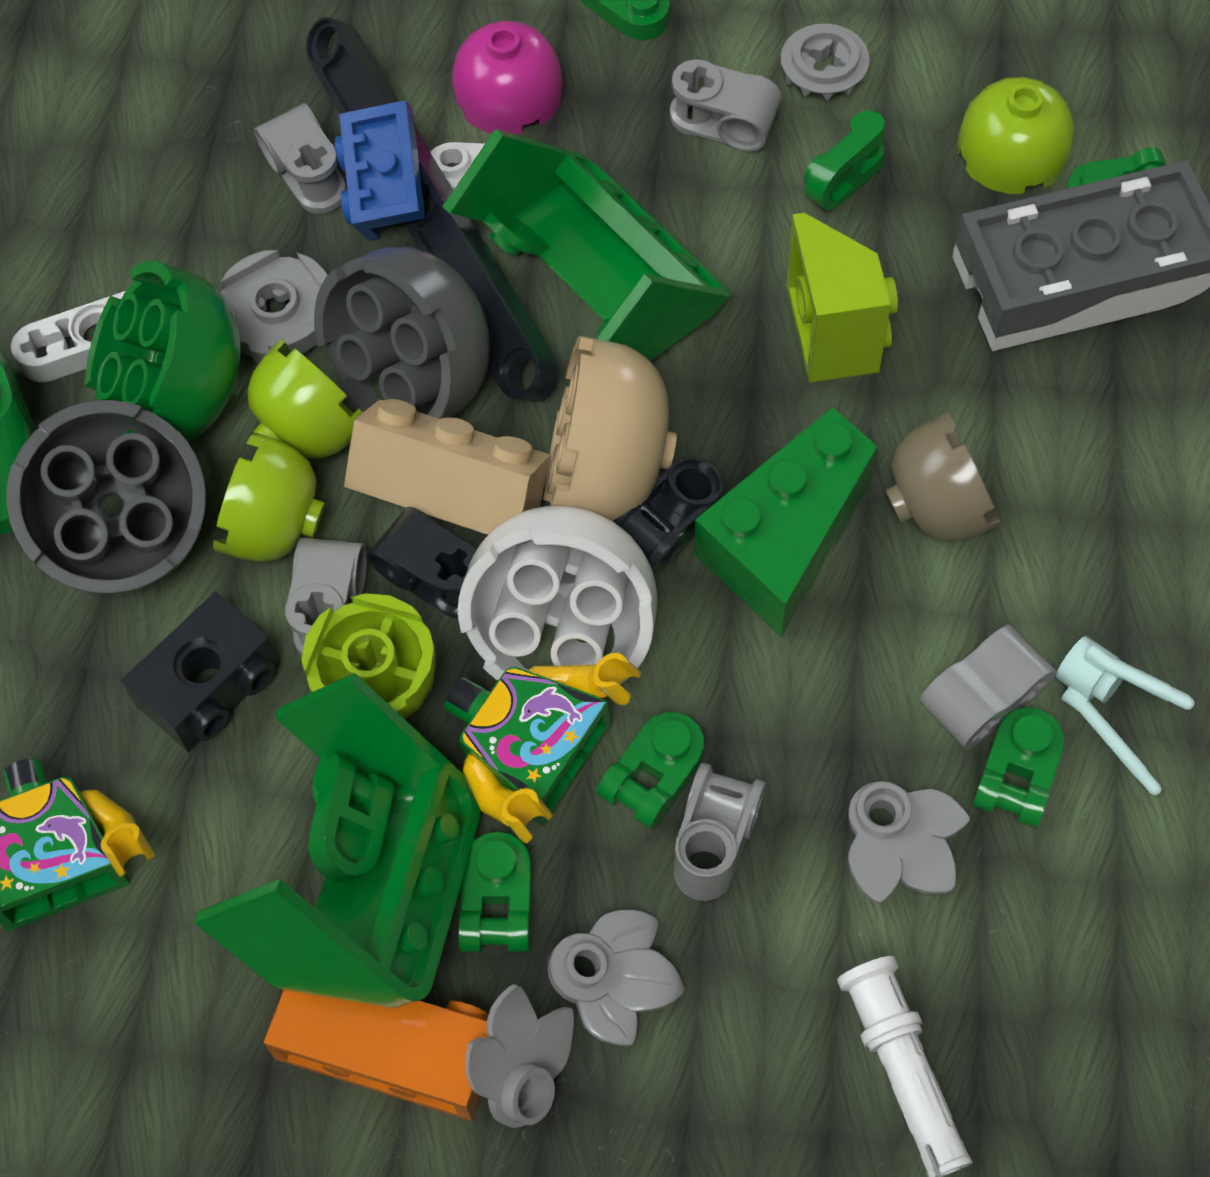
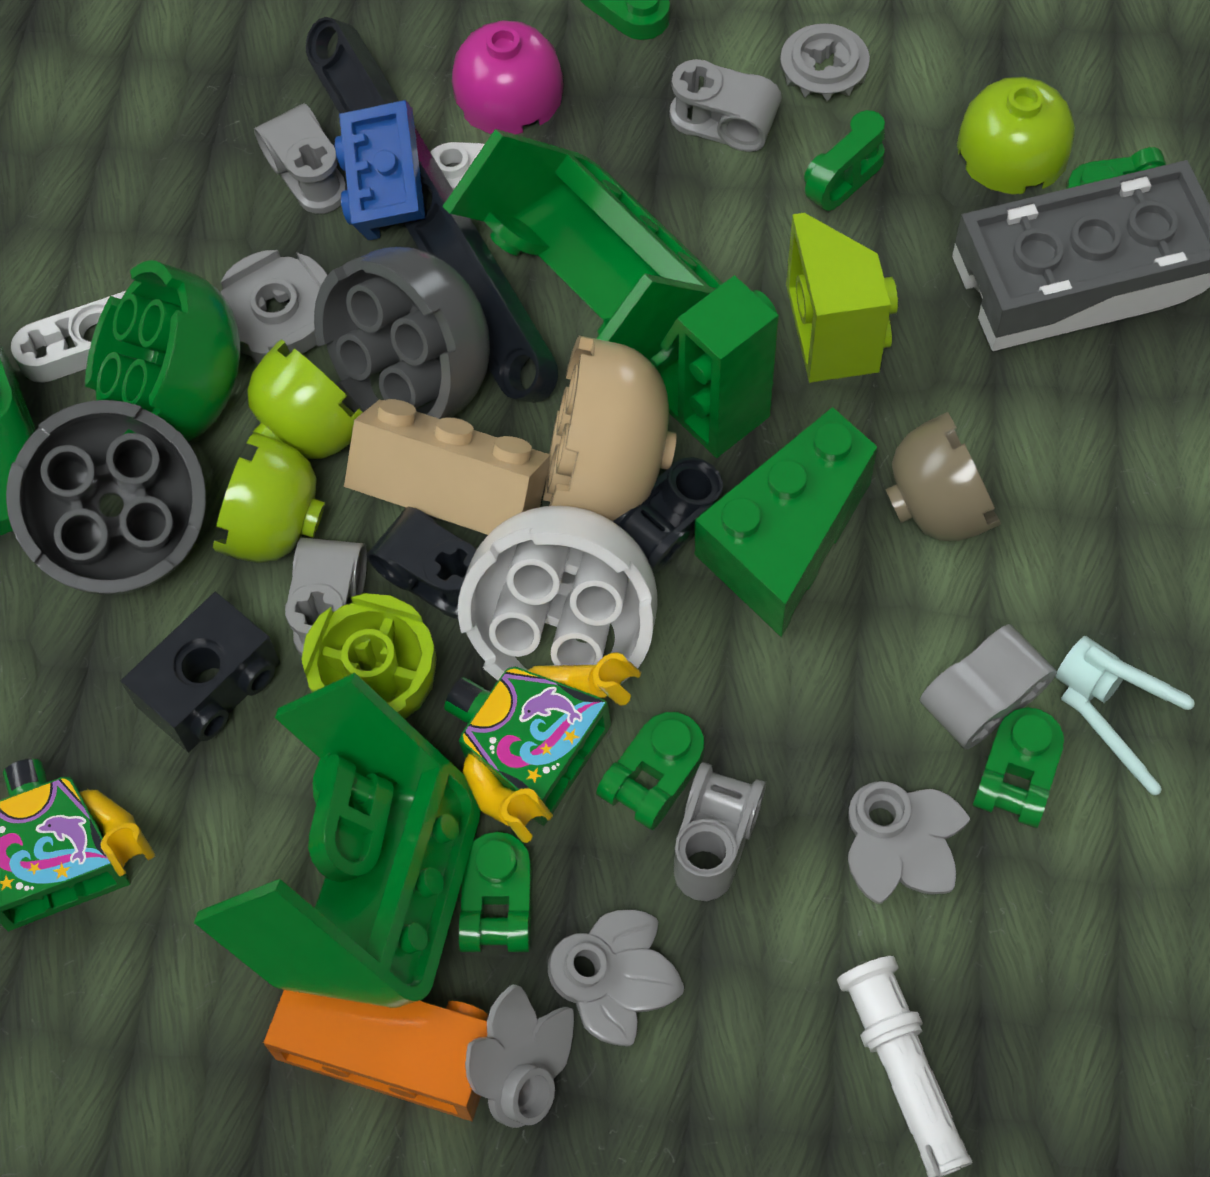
(721, 365): none -> green wedge

